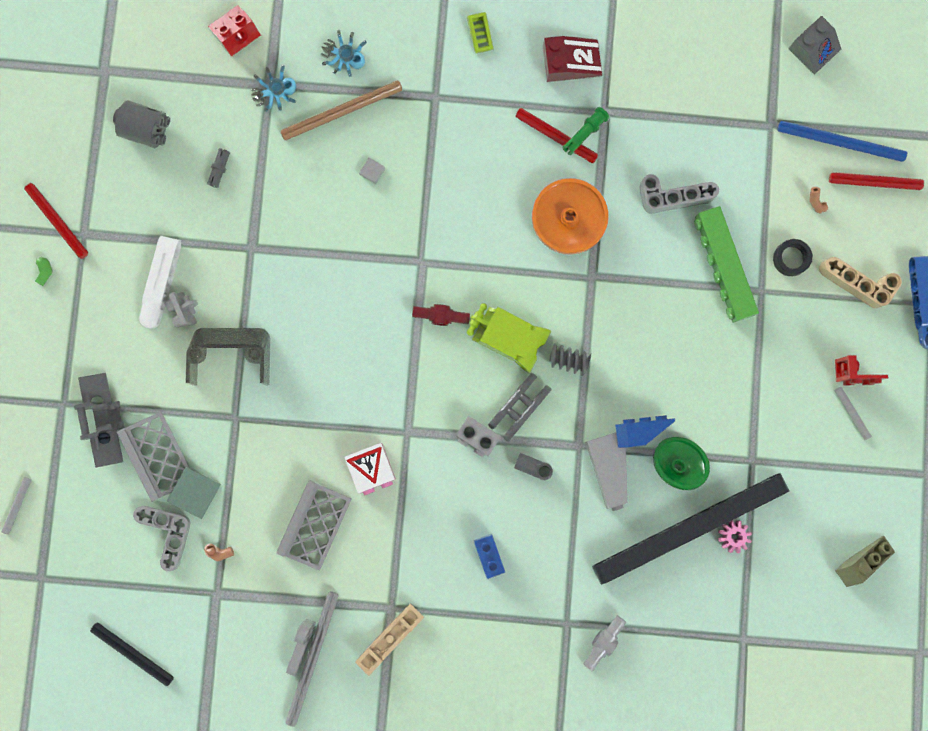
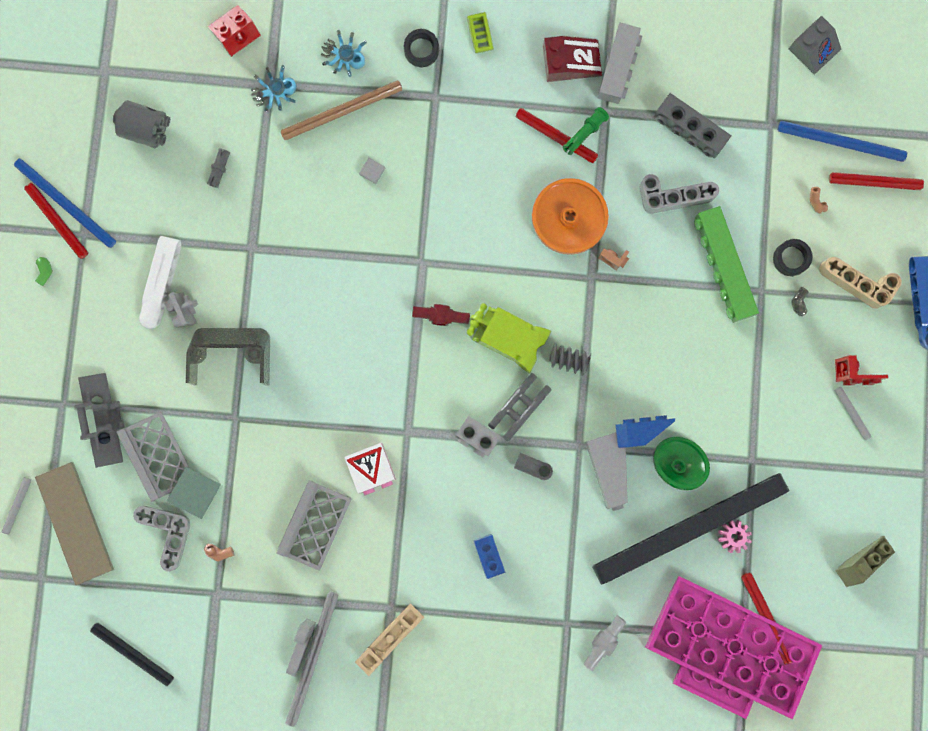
(65, 203): none -> blue axle
(74, 523): none -> dark tan tile
(421, 34): none -> black tyre
(611, 259): none -> nougat bracket
(619, 63): none -> light grey brick
(702, 125): none -> dark grey brick
(731, 652): none -> dark pink slope
(763, 610): none -> red axle
(798, 302): none -> clear smoke arm

